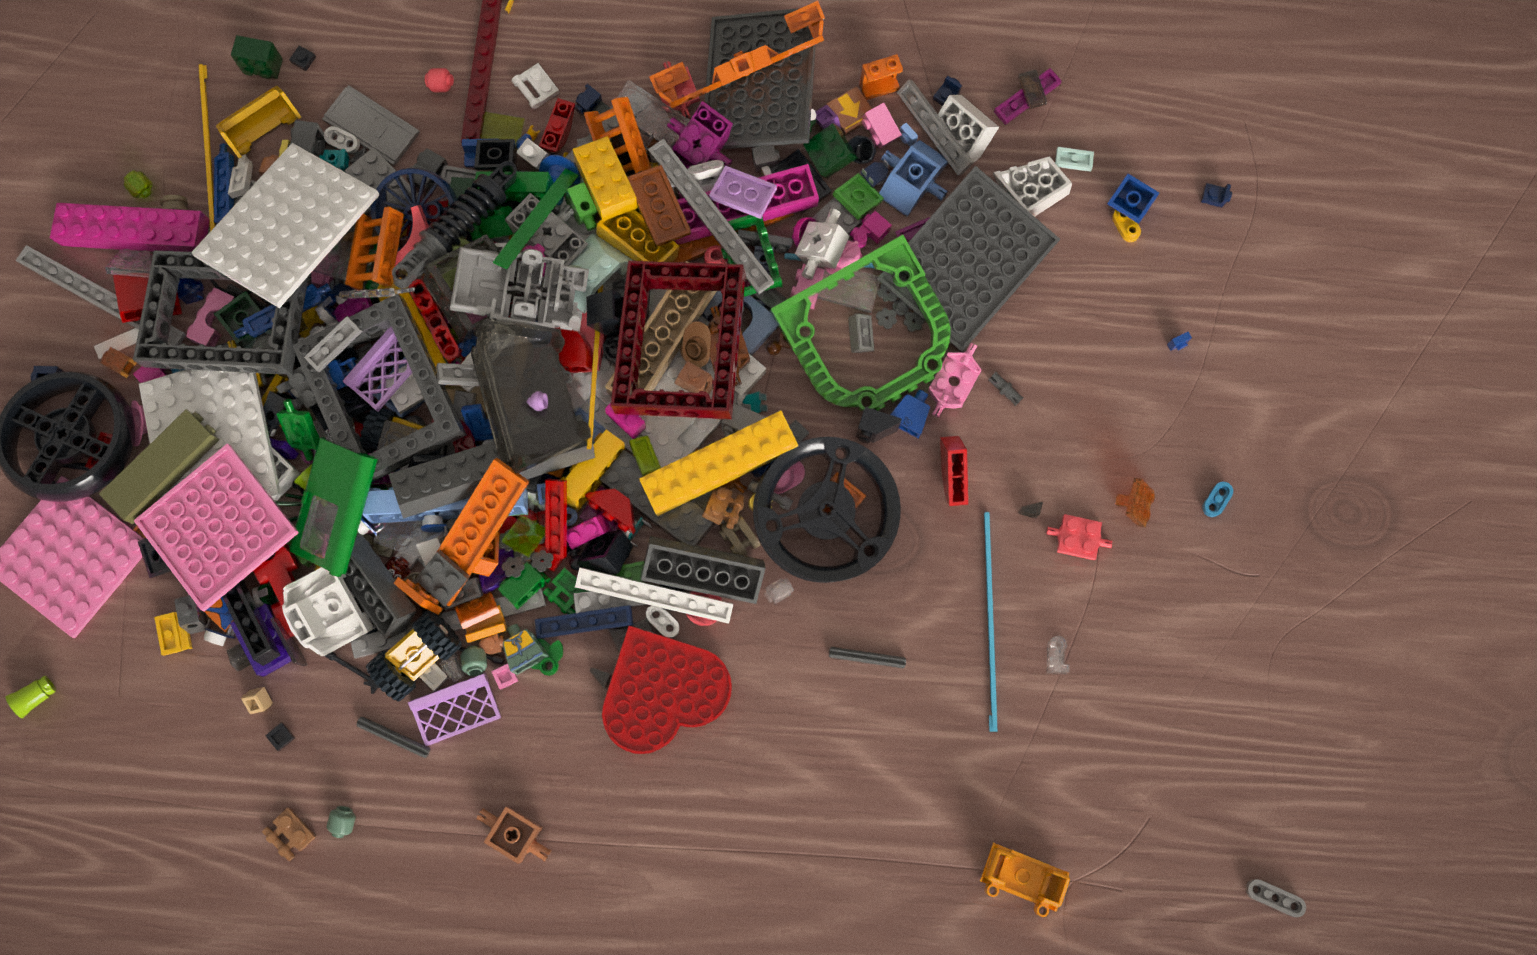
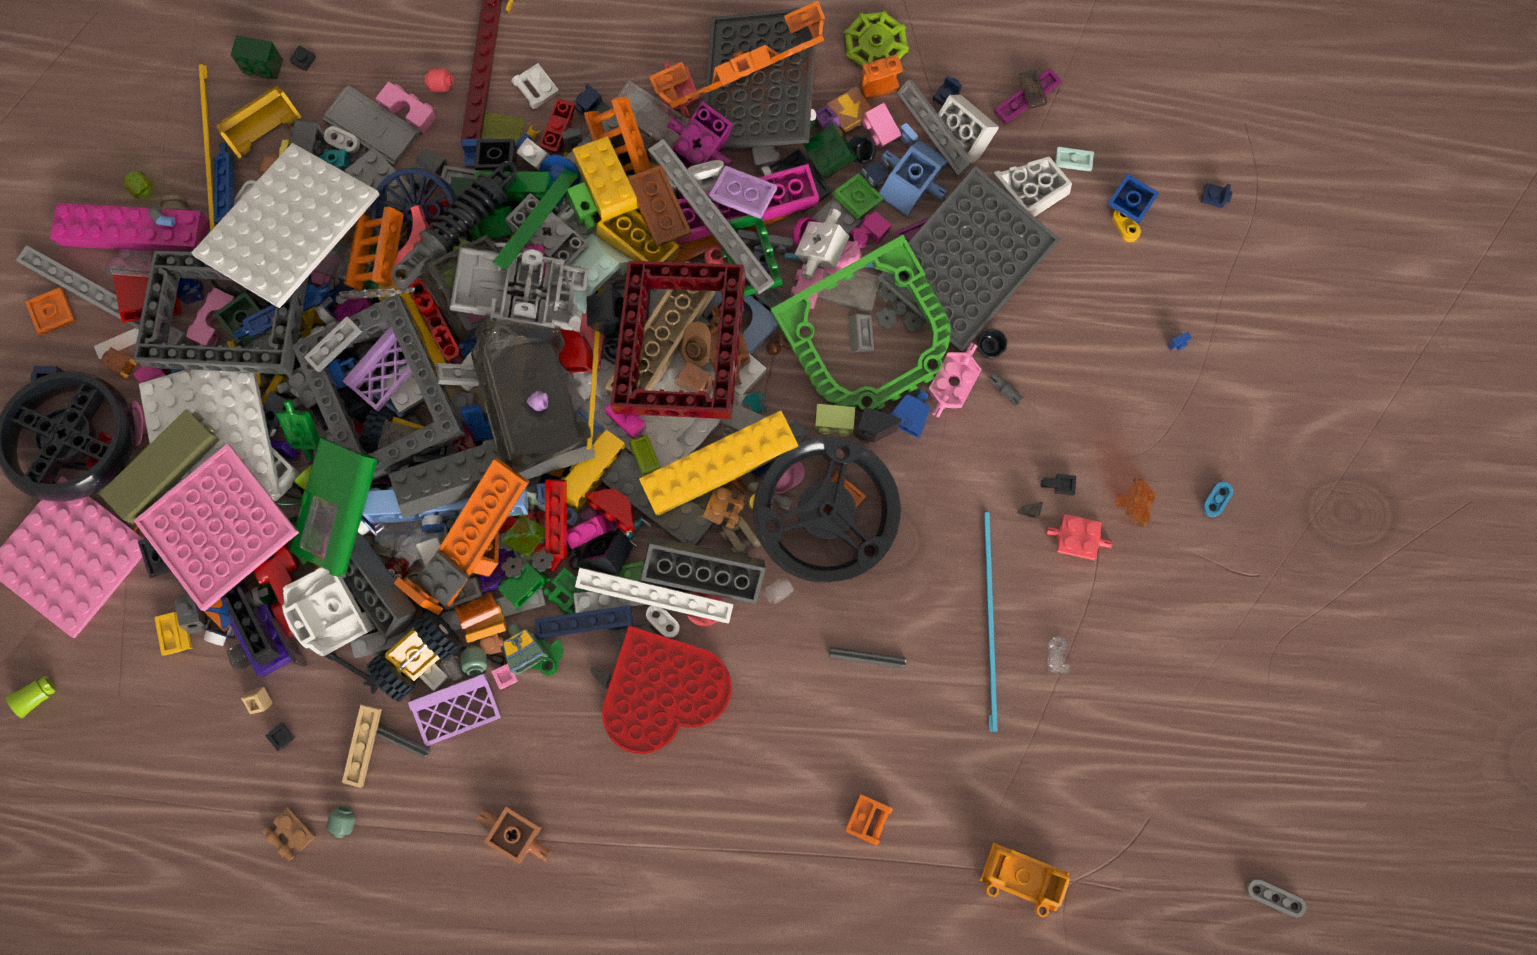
(50, 311): none -> orange tile
(156, 215): none -> arm
(240, 177): white hinge -> none
(361, 745): none -> tan plate
(394, 98): none -> bright pink arch
(572, 137): none -> dark grey plate
(834, 419): none -> yellowish green brick
(862, 817): none -> orange plate
(875, 31): none -> lime plate
(954, 470): red brick -> none
(991, 343): none -> black hair
(1063, 484): none -> black plate

